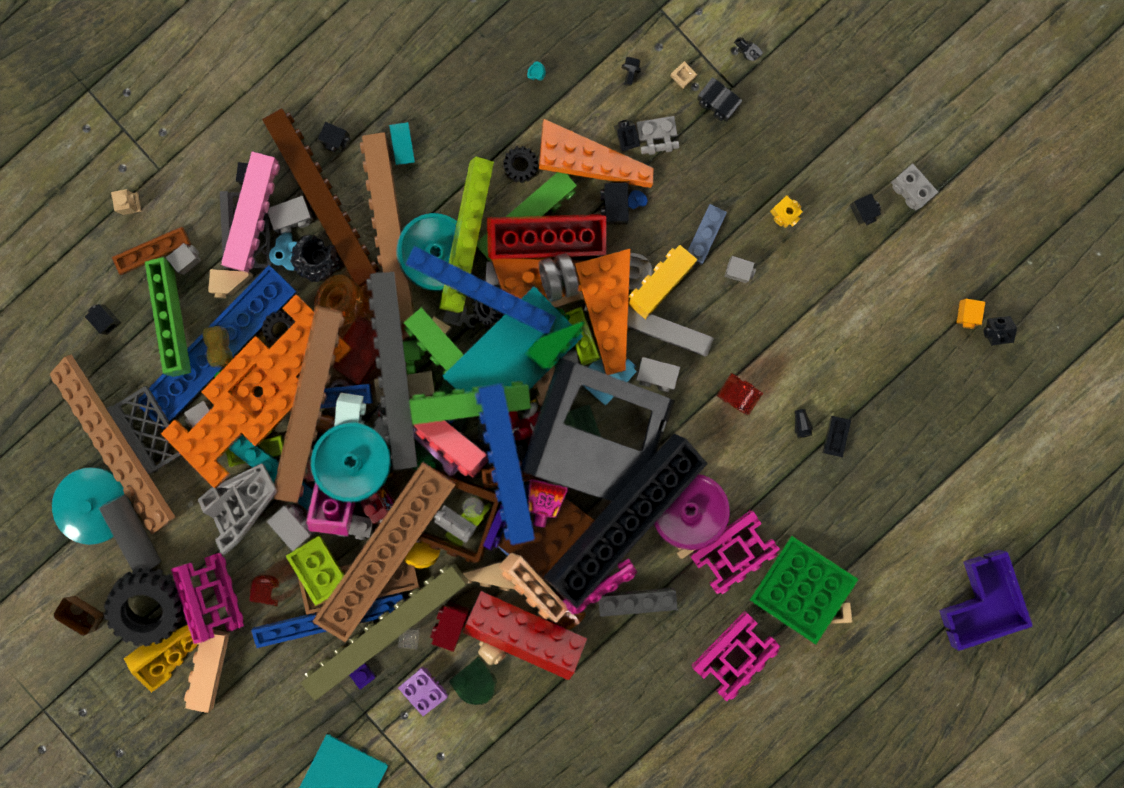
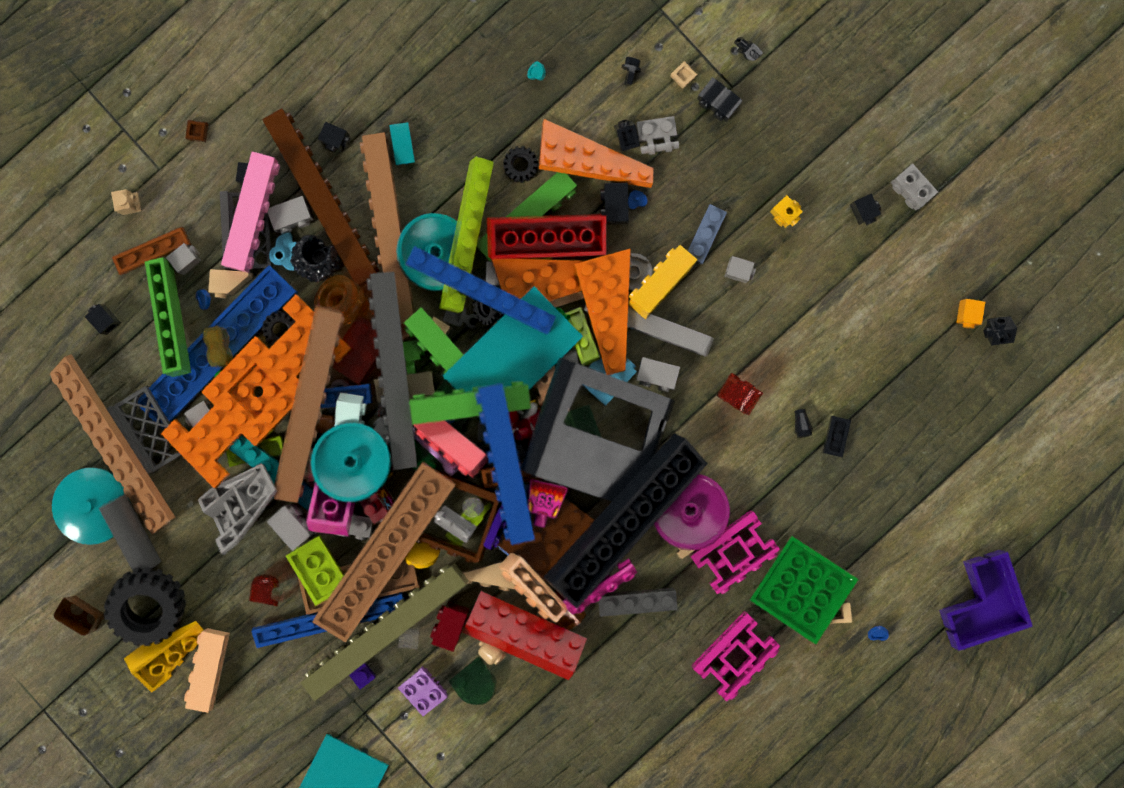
(193, 602): dark pink fence -> none
(196, 131): none -> reddish brown tile
(203, 298): none -> blue piece
(546, 348): green slope -> none
(558, 277): flat silver wheel -> none
(878, 633): none -> blue piece

